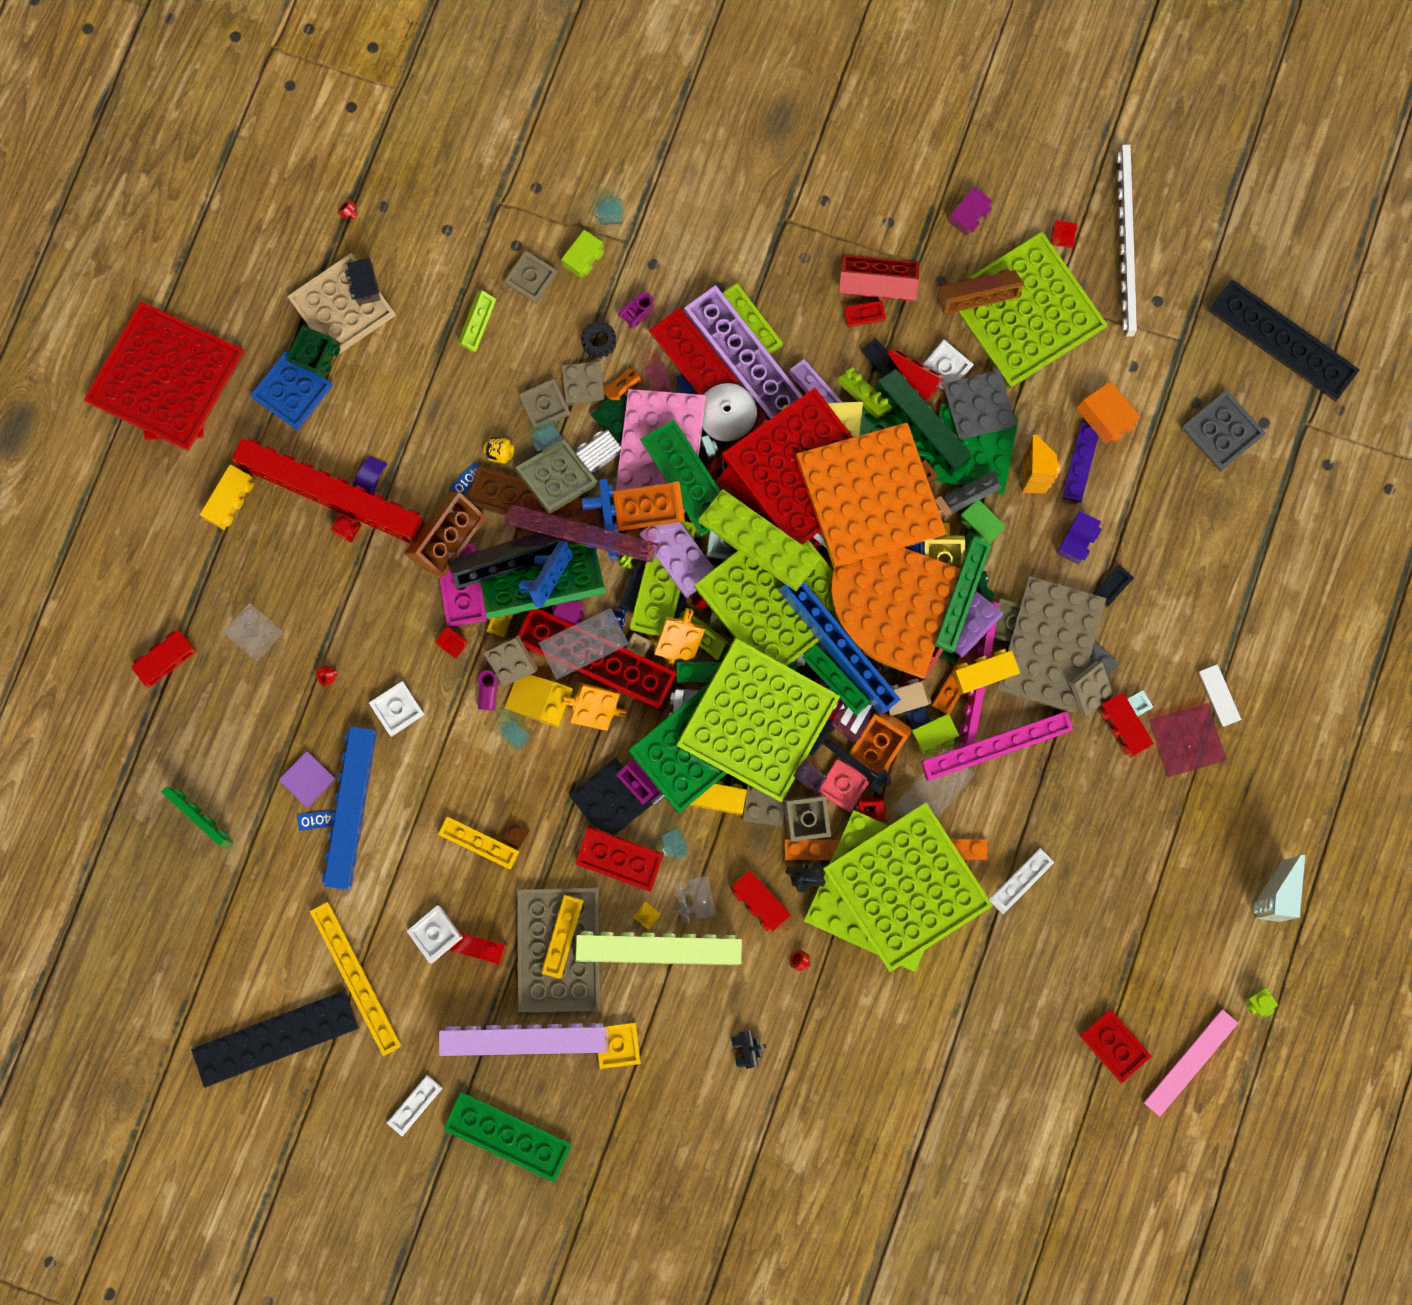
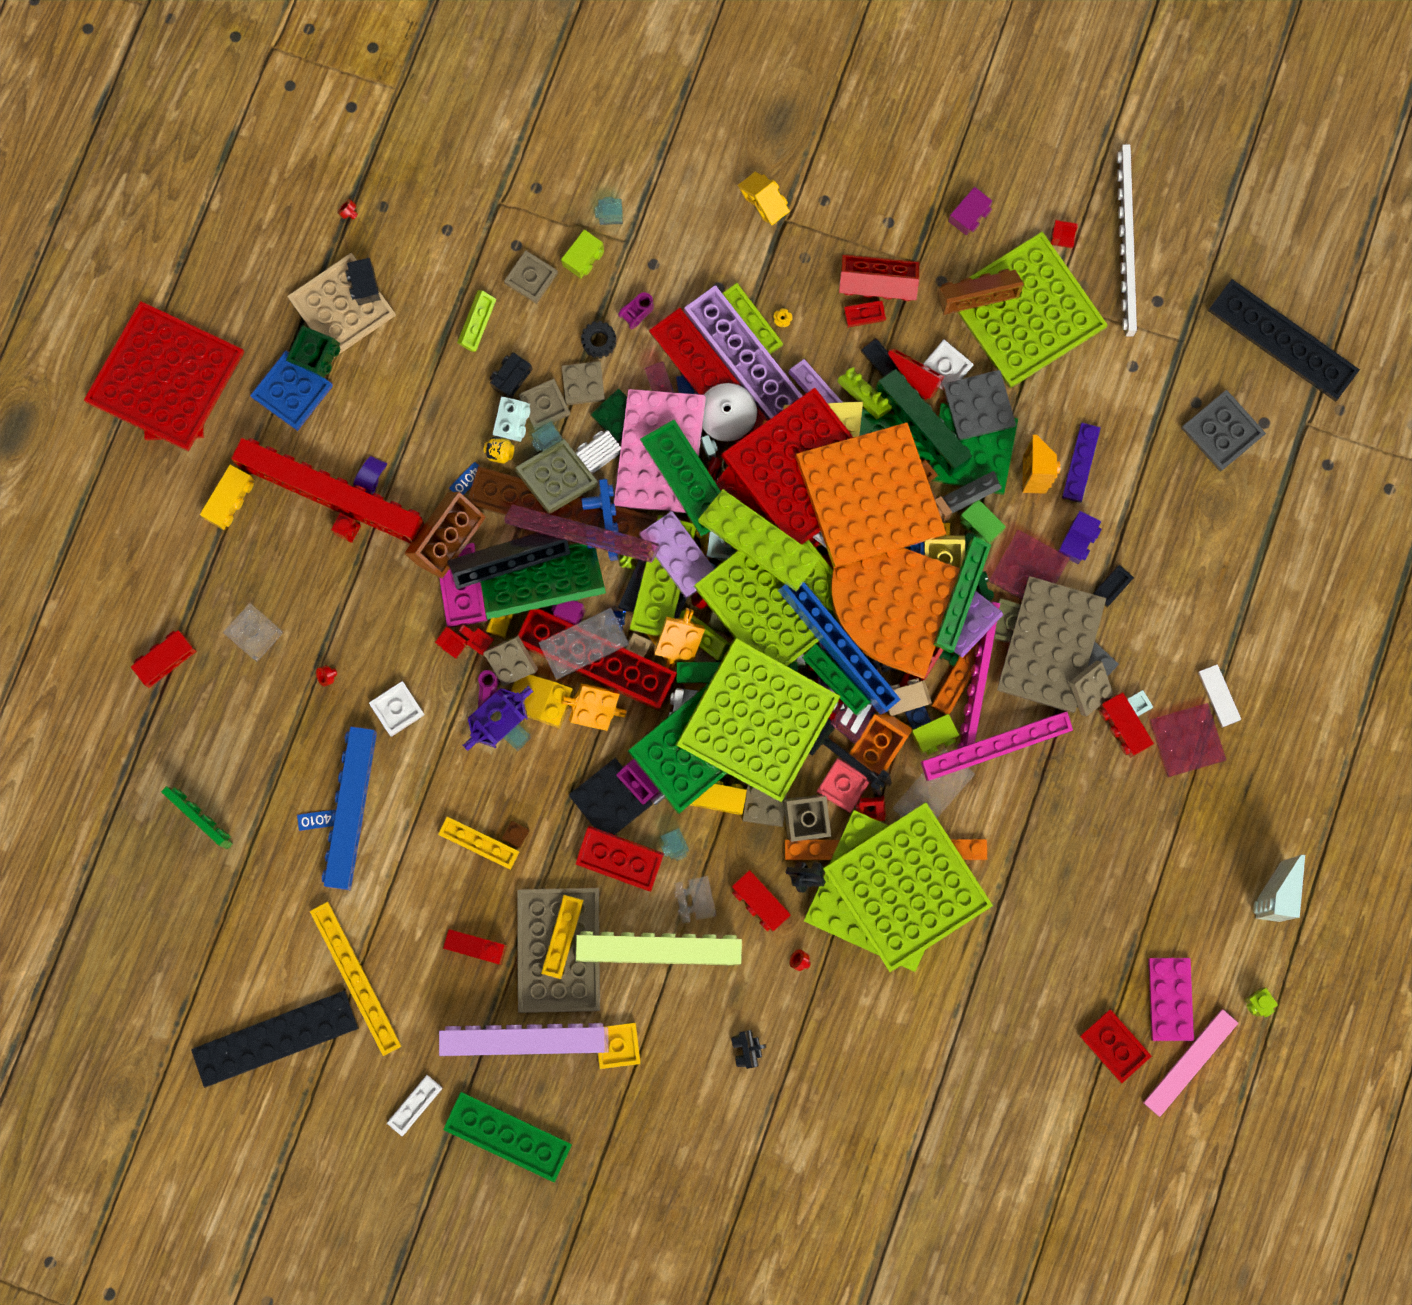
(307, 779): medium lavender tile -> none
(434, 934): white plate -> none
(477, 640): none -> red plate
(510, 375): none -> black brick
(511, 419): none -> light aqua brick
(512, 713): none -> dark purple plate
(553, 567): blue plate -> none
(614, 392): orange piece -> none
(647, 915): yellow tile -> none
(648, 506): orange plate -> none
(765, 196): none -> yellow brick
(782, 322): none -> yellow plate
(809, 776): clear purple plate -> none
(985, 671): yellow brick -> none
(1021, 881): white tile -> none
(1024, 559): none -> clear pink plate
(1108, 413): orange brick -> none
(1171, 999): none -> dark pink plate

